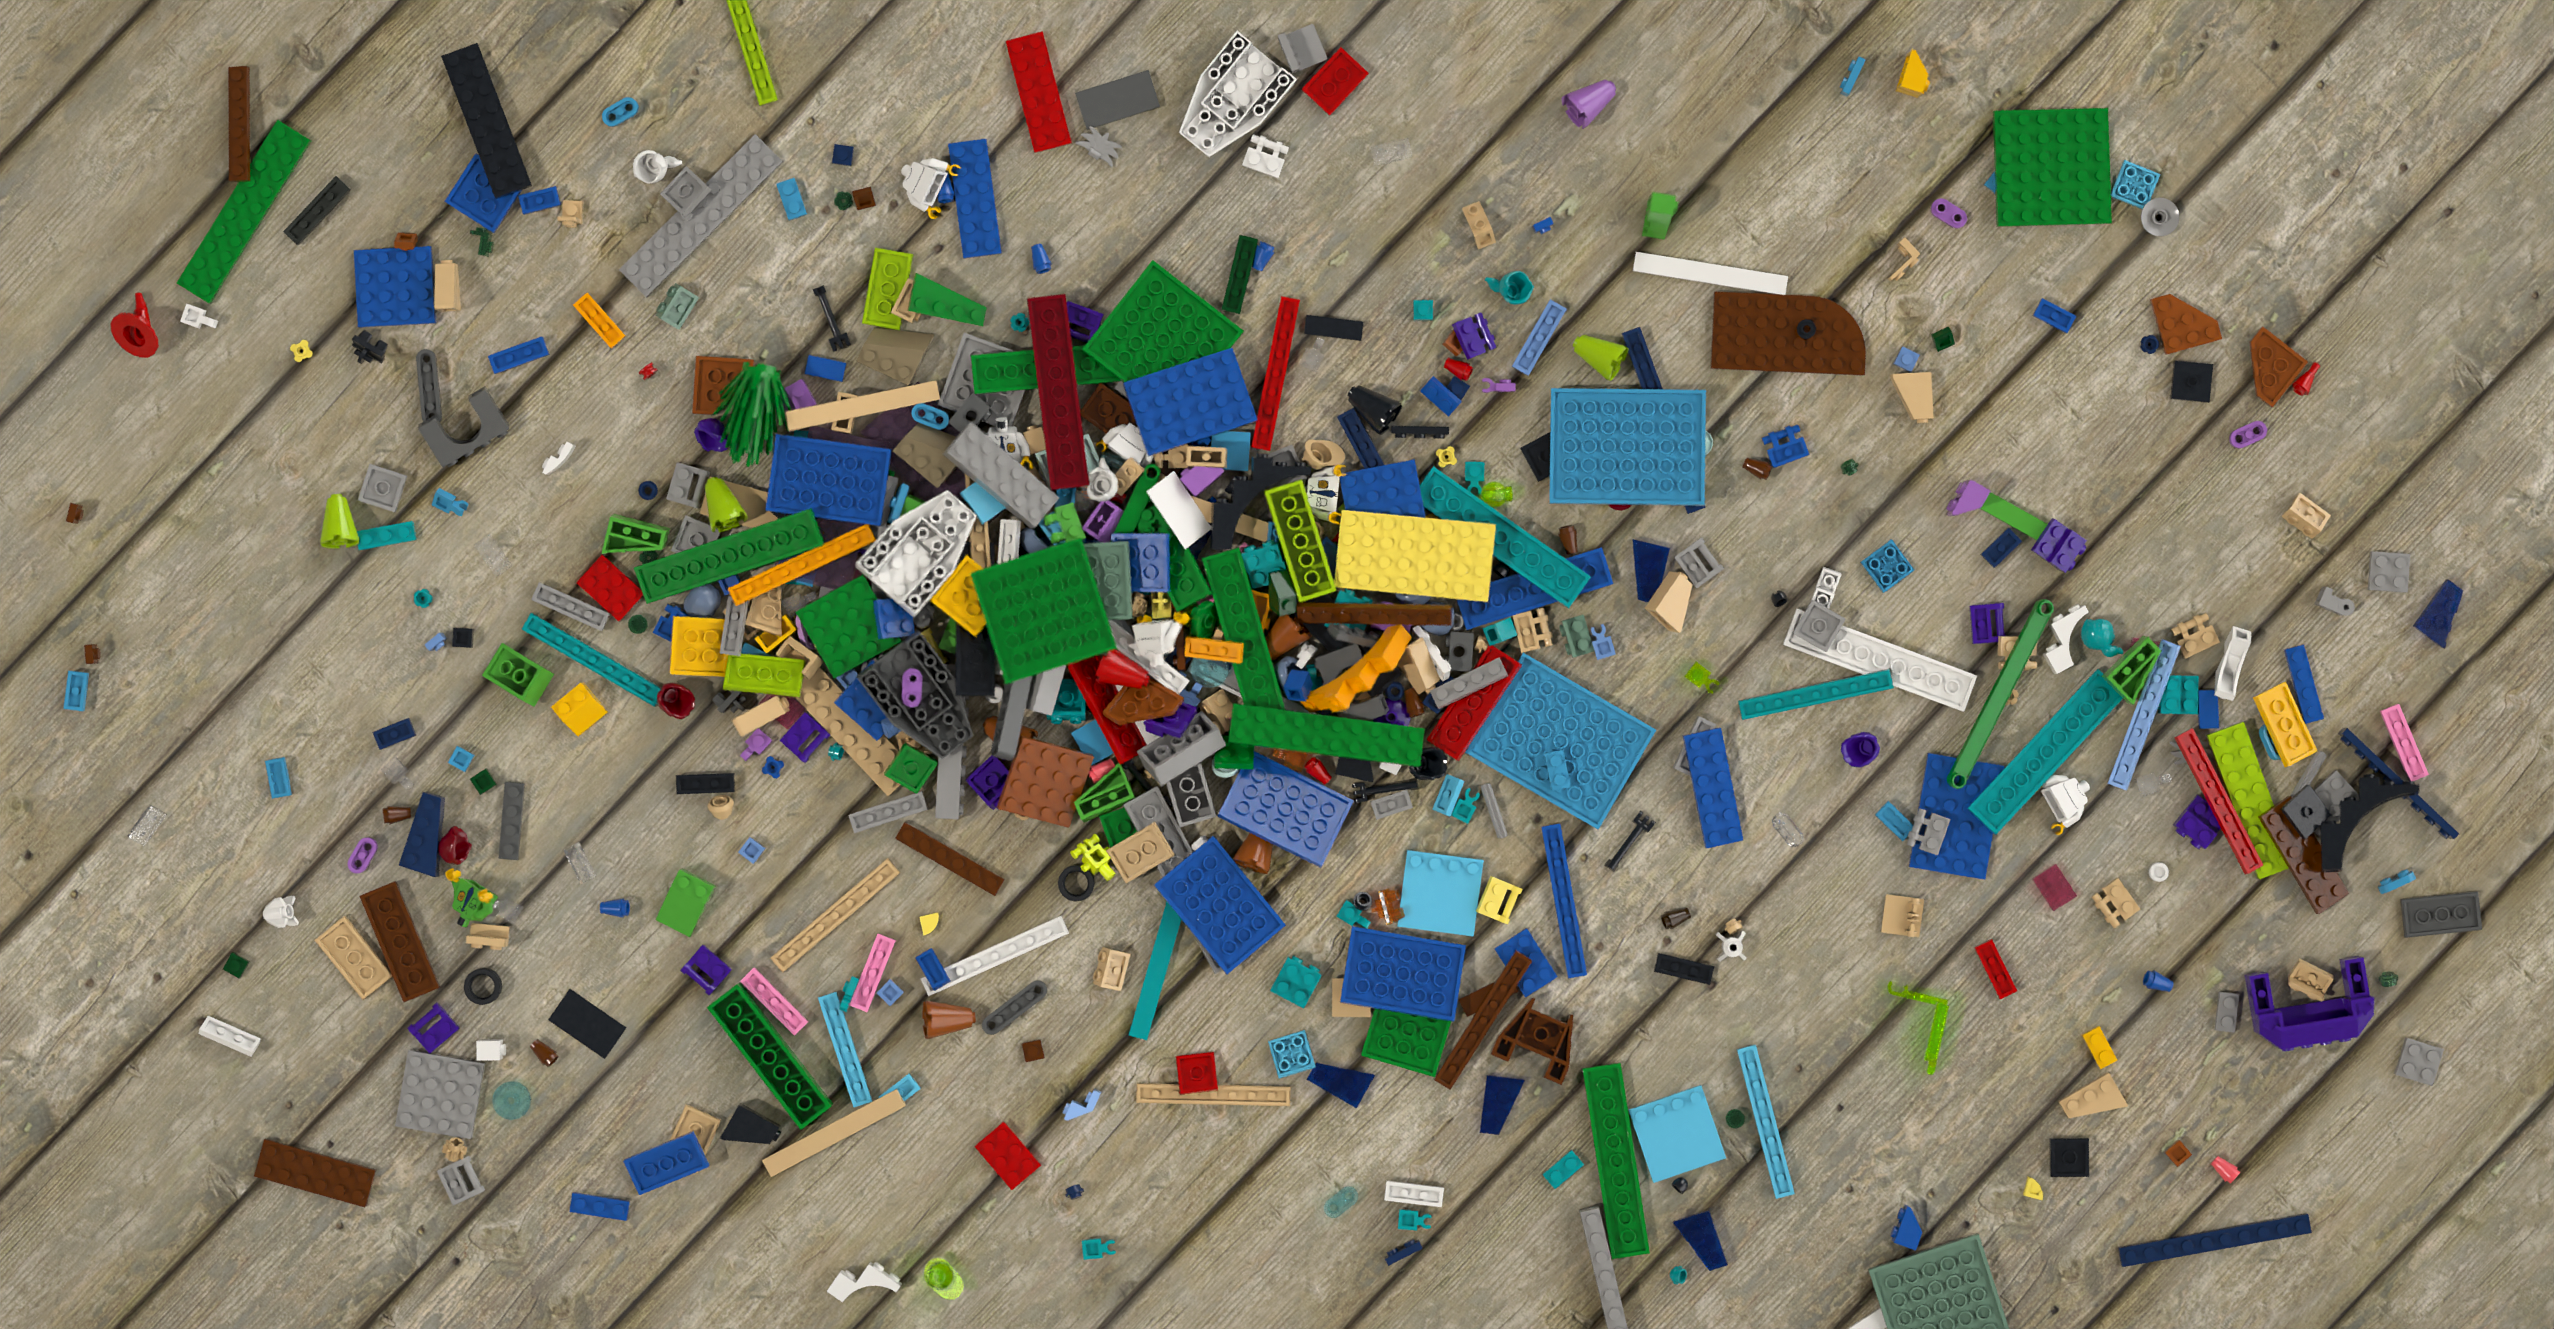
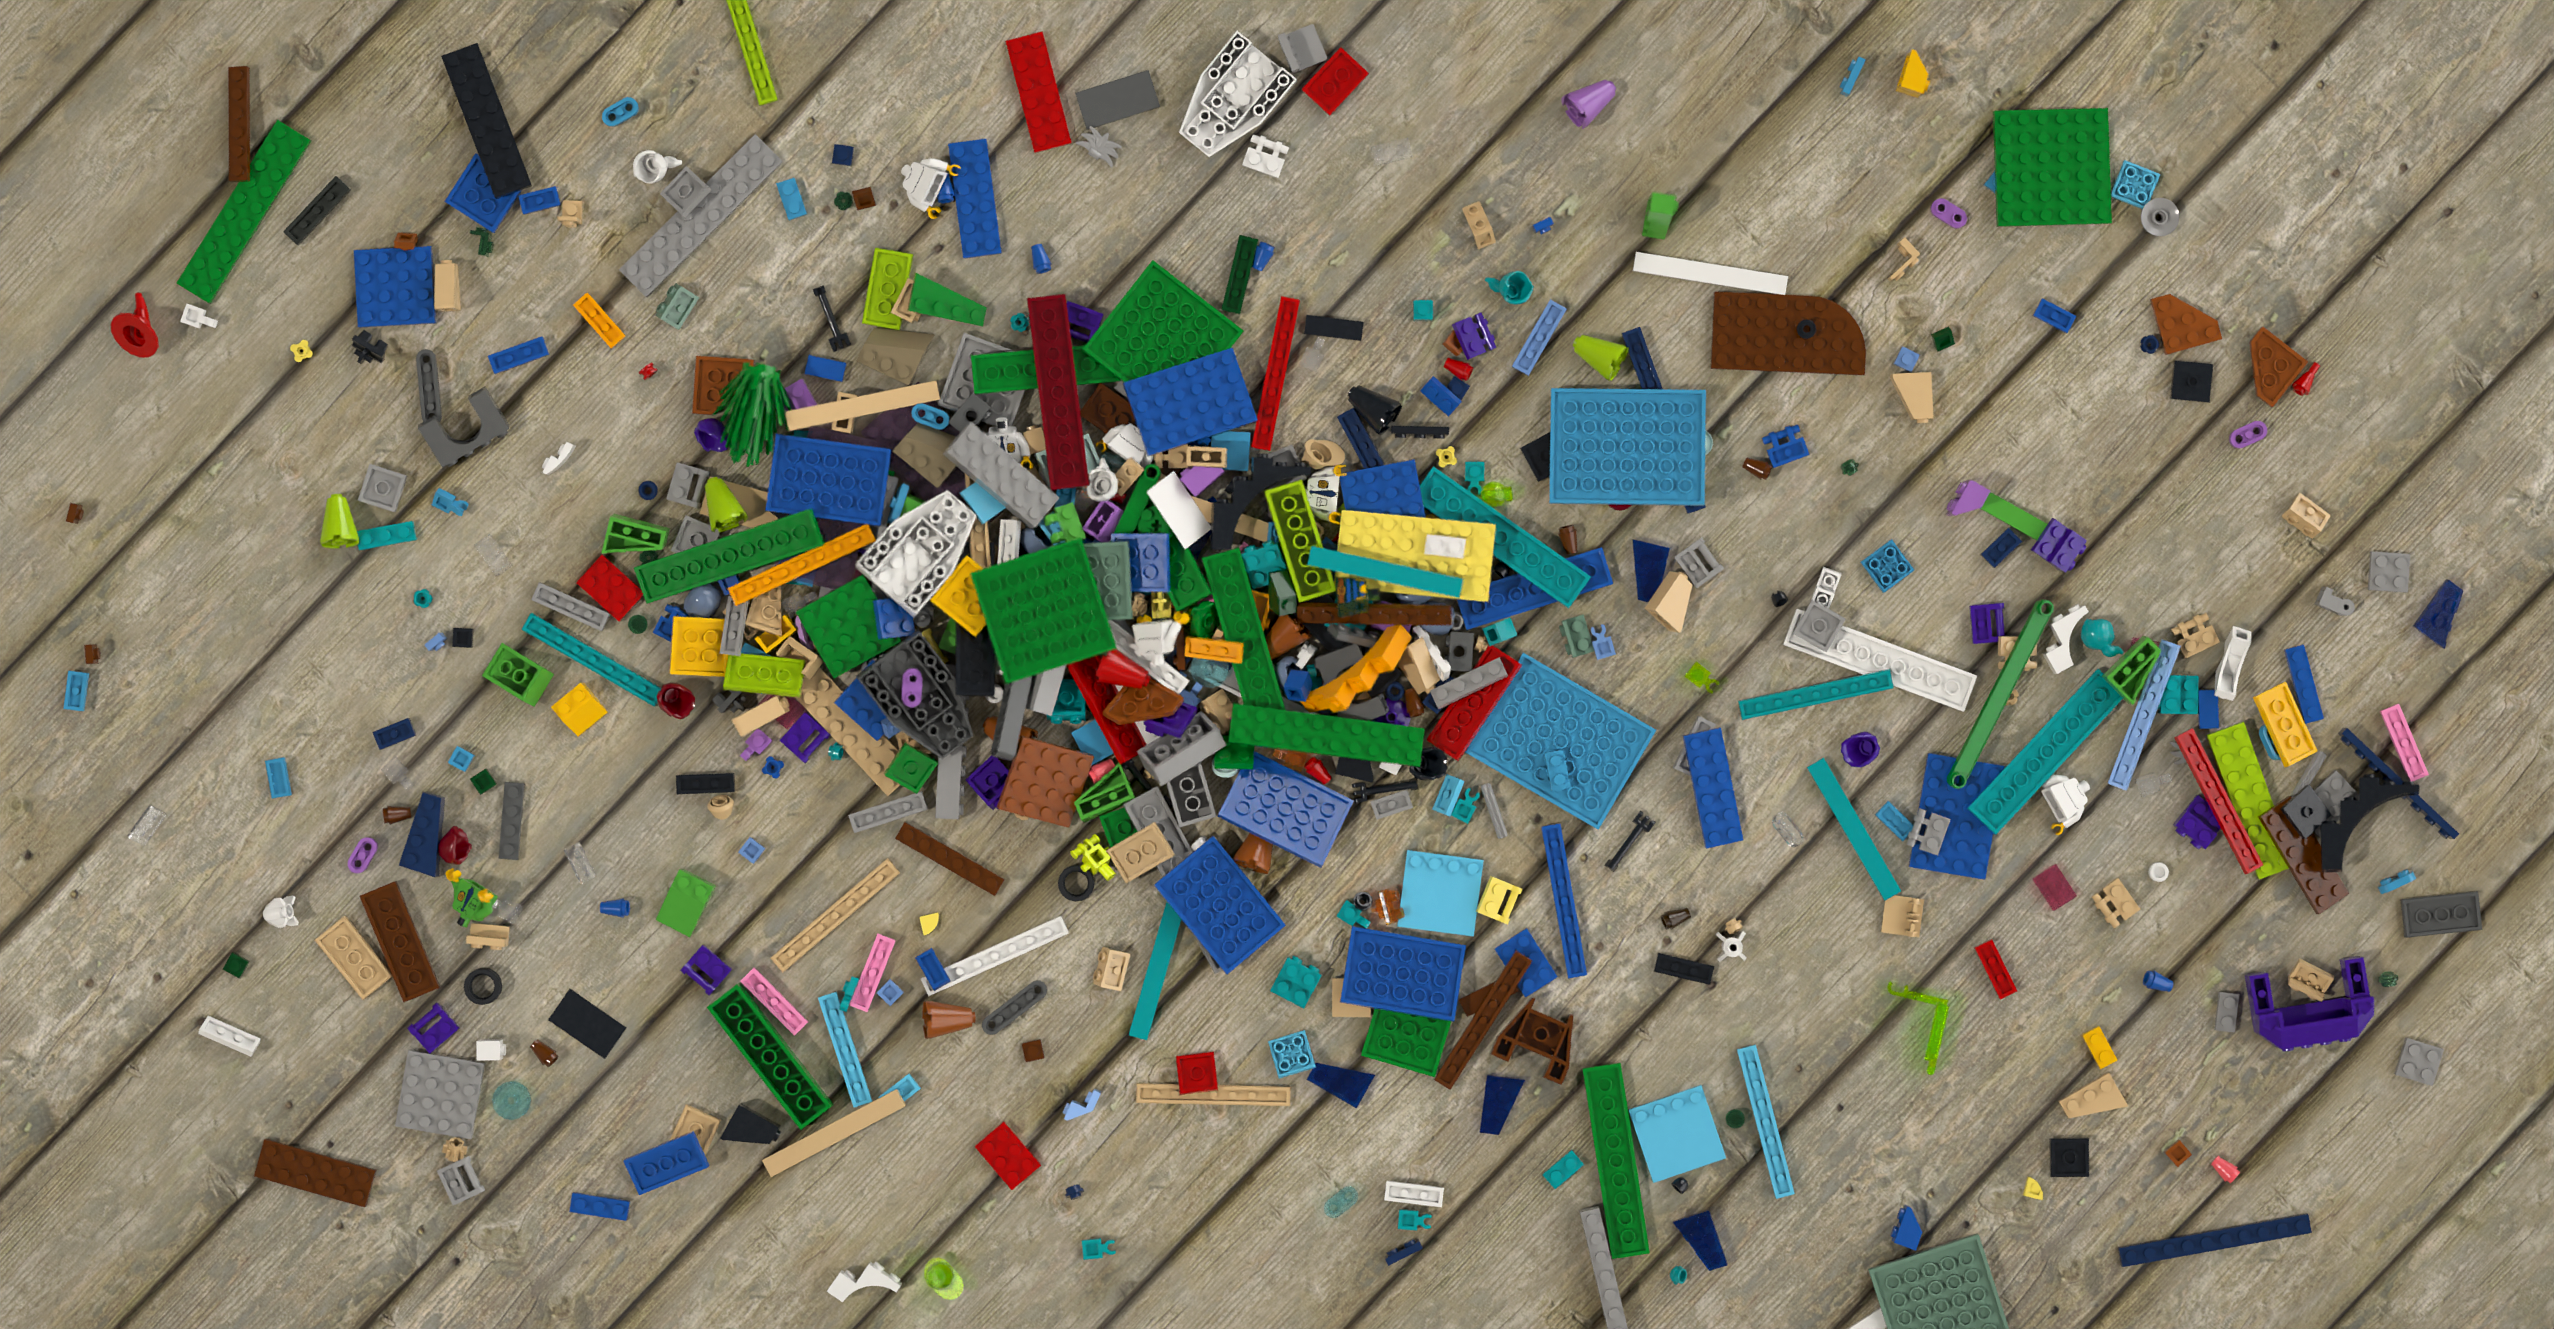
(847, 677): medium blue plate -> none
(1353, 596): none -> clear green torso
(1385, 571): none -> teal tile
(1445, 546): none -> white plate
(1503, 386): medium lavender plate -> none
(1526, 630): tan plate -> none
(1854, 829): none -> teal tile

